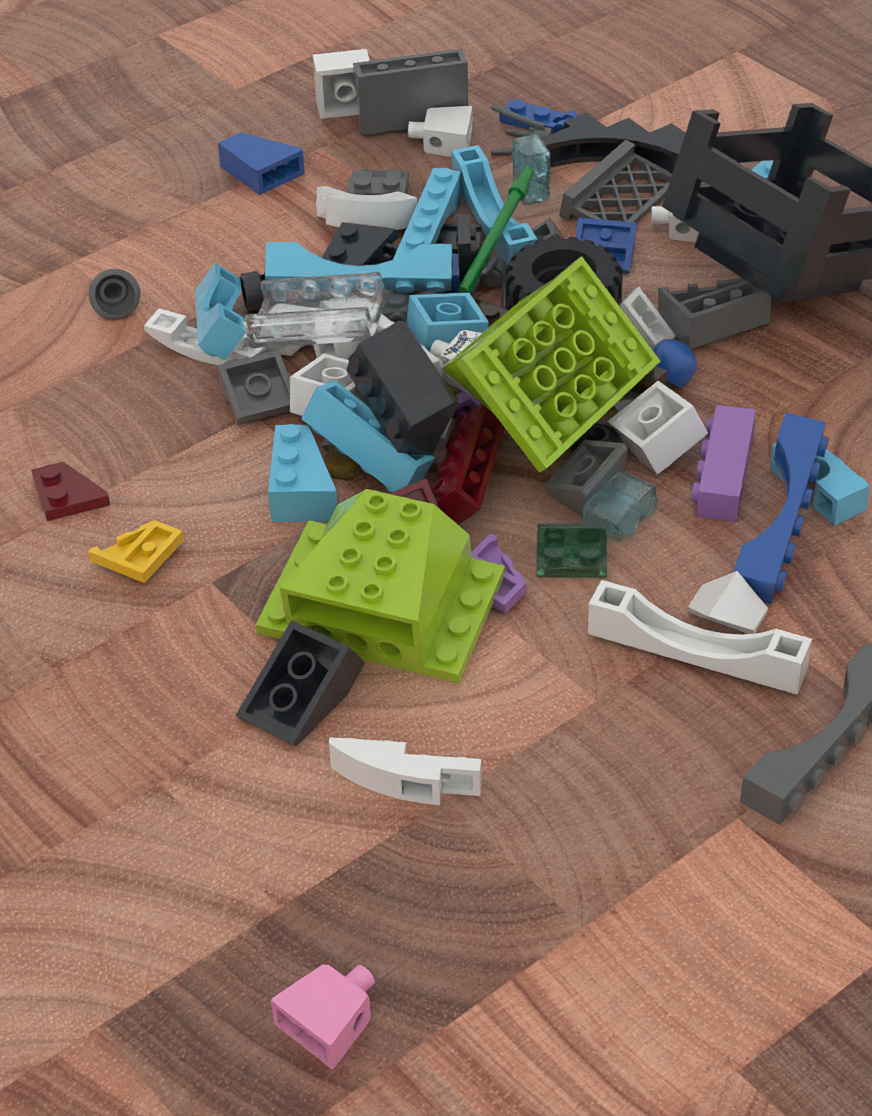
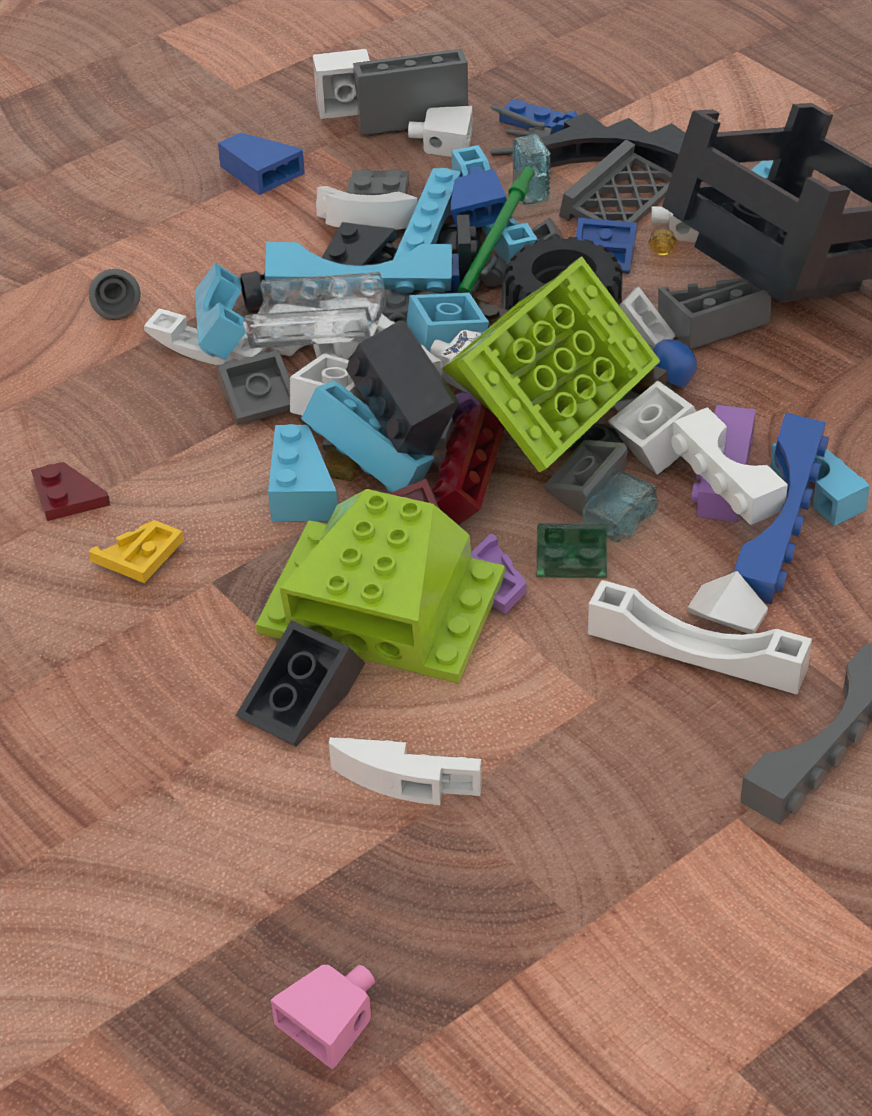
(478, 196): none -> blue torso
(662, 241): none -> clear yellow plate
(749, 489): none -> white arch

